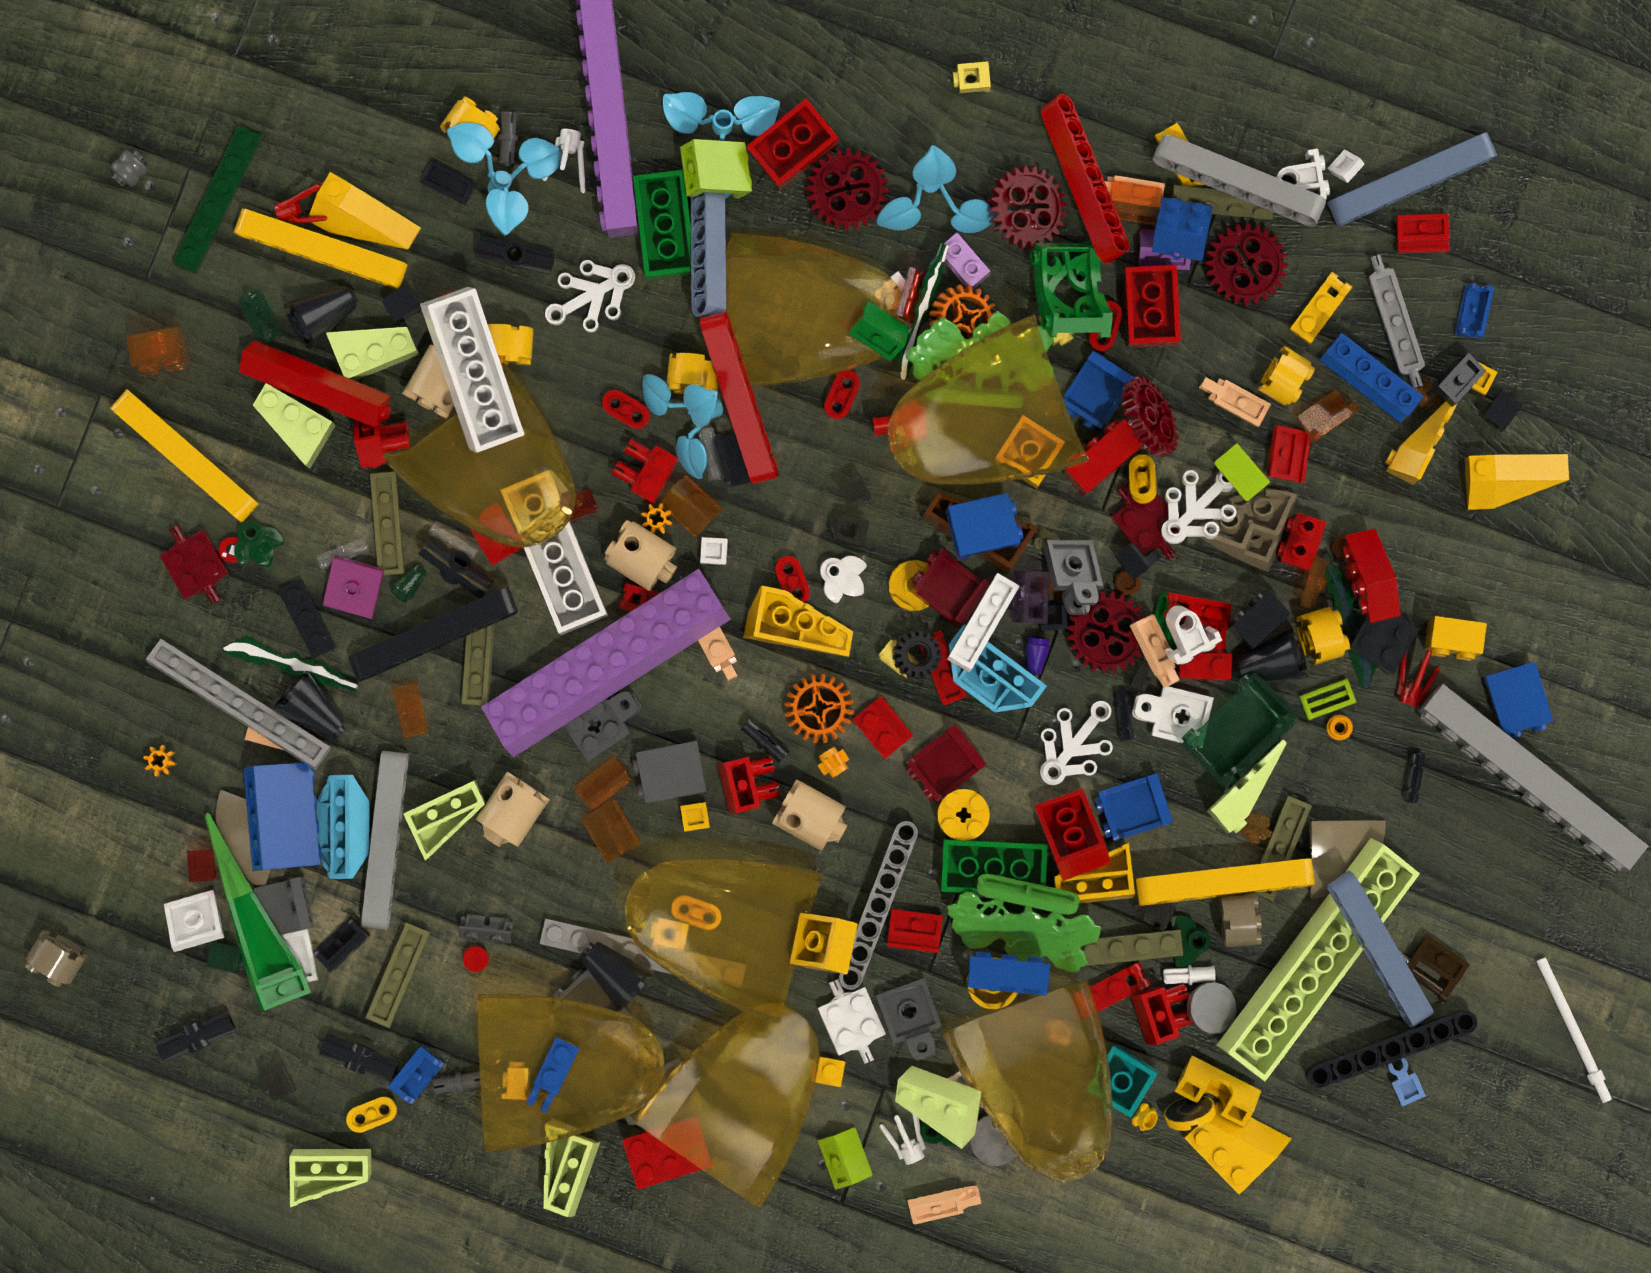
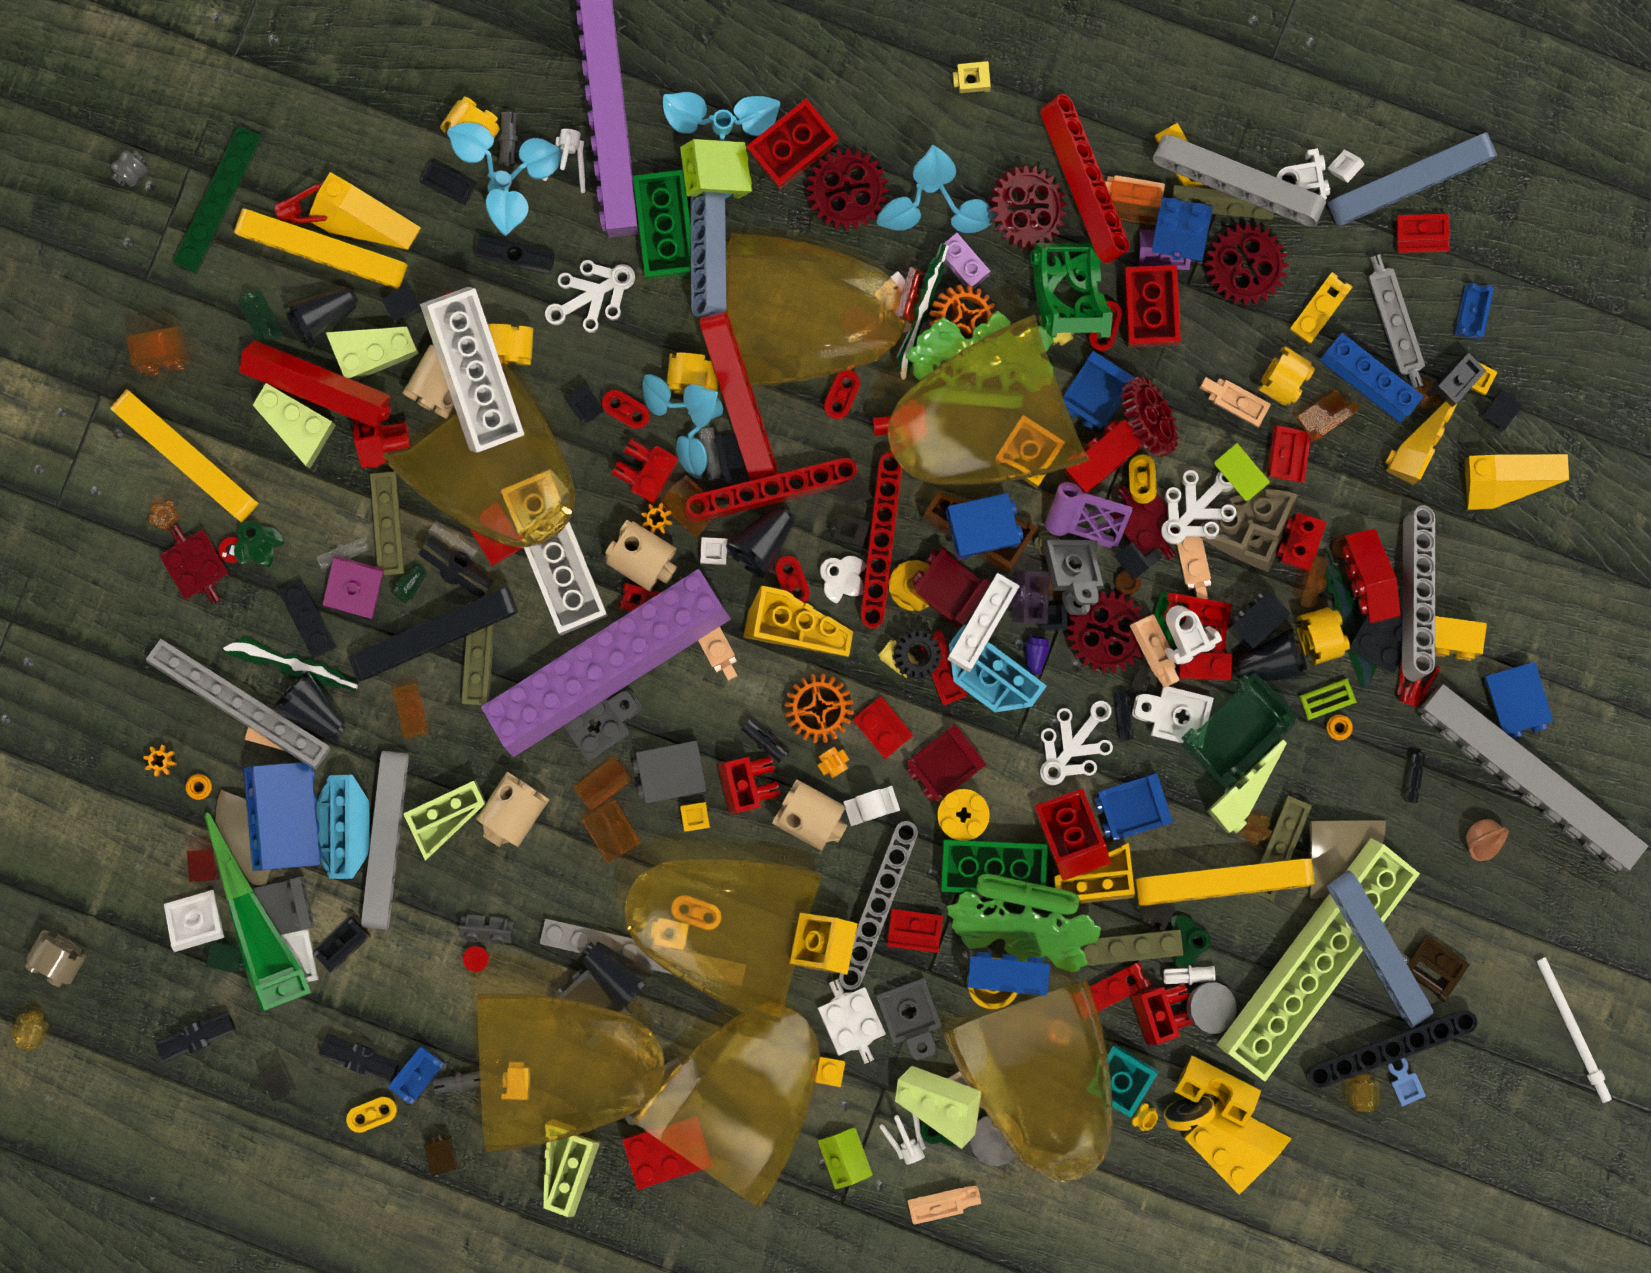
(30, 1030): none -> clear yellow head
(163, 515): none -> clear orange plant
(190, 786): none -> light orange plate
(326, 1171): yellowish green wedge -> none
(398, 975): olive plate -> none
(440, 1155): none -> dark brown brick
(553, 1072): blue hinge -> none
(584, 405): none -> black panel
(584, 506): clear red panel -> none
(761, 498): none -> red beam
(762, 541): none -> black cone
(871, 805): none -> white pin
(880, 331): green panel -> none
(884, 553): none -> red beam
(1067, 511): none -> medium lavender piece
(1194, 565): none -> light nougat hinge
(1240, 920): dark tan brick -> none
(1364, 1093): none -> clear yellow head
(1414, 603): none -> light grey beam
(1486, 839): none -> nougat helmet

